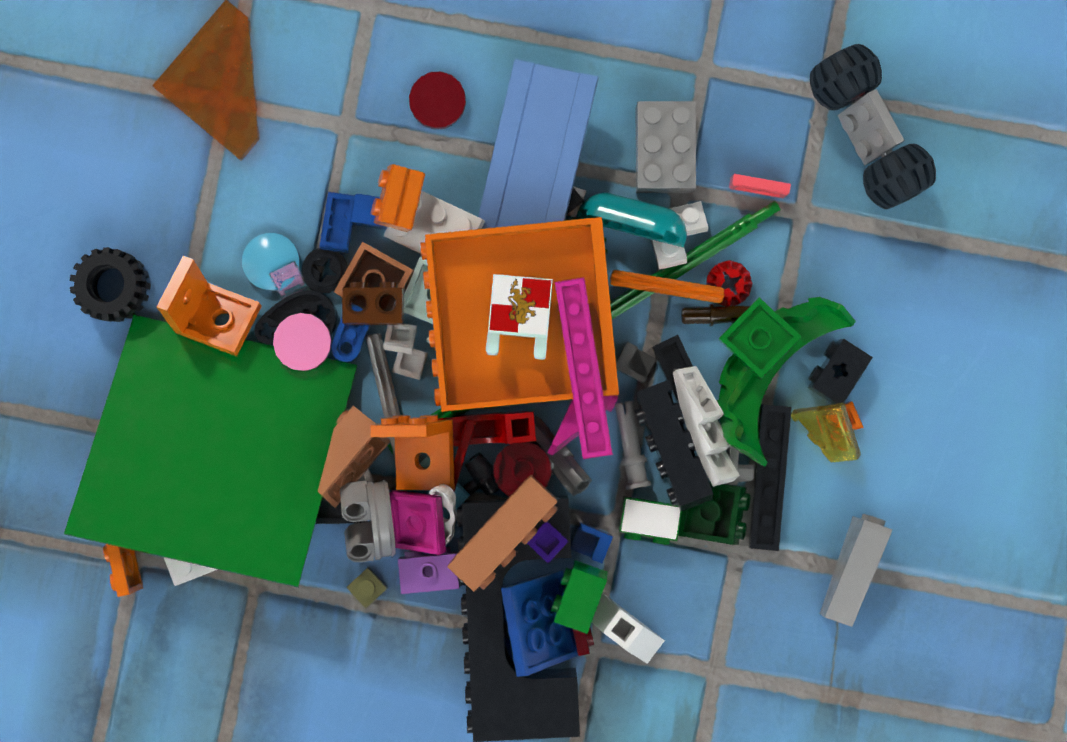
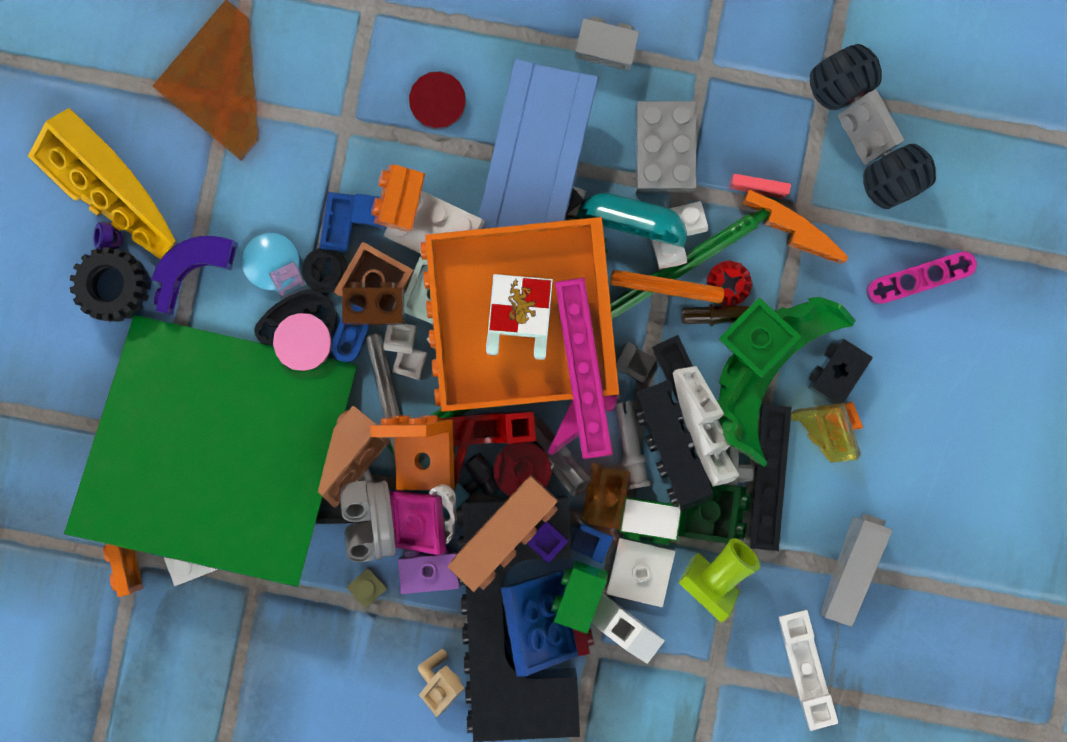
(94, 173): none -> yellow wedge
(104, 235): none -> dark purple tile
(183, 259): none -> dark purple arch
(194, 304): orange bracket -> none
(442, 686): none -> tan plate
(605, 495): none -> clear orange brick
(606, 43): none -> light grey brick
(640, 572): none -> white plate
(715, 582): none -> lime plant
(803, 233): none -> orange slope
(807, 670): none -> white slope
(921, 277): none -> dark pink beam

